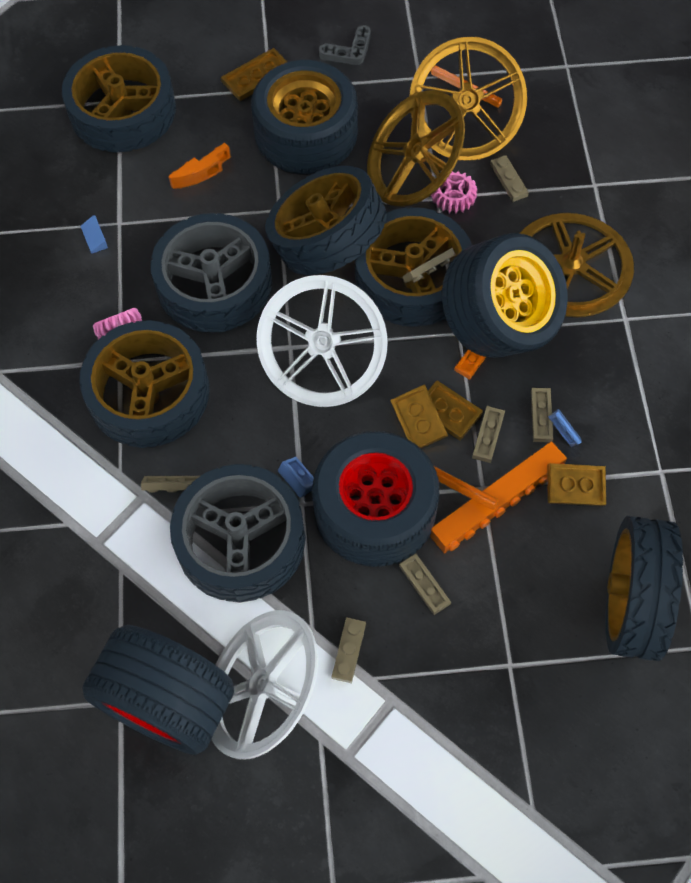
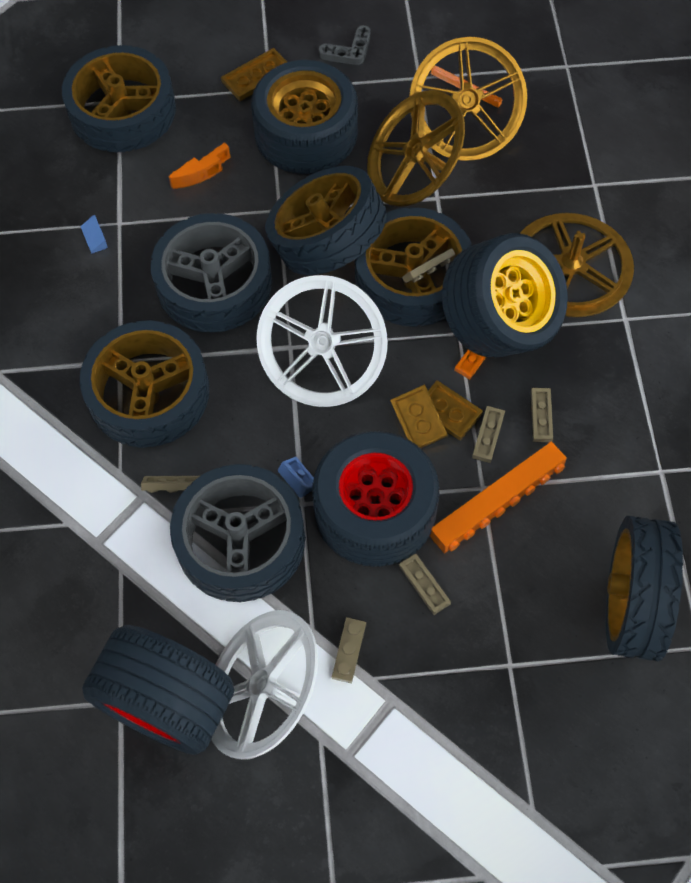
(108, 324): bright pink gear -> none
(454, 198): bright pink gear -> none
(466, 489): orange axle -> none
(509, 178): dark tan plate -> none
(565, 428): medium blue slope -> none
(576, 484): pearl gold tile -> none

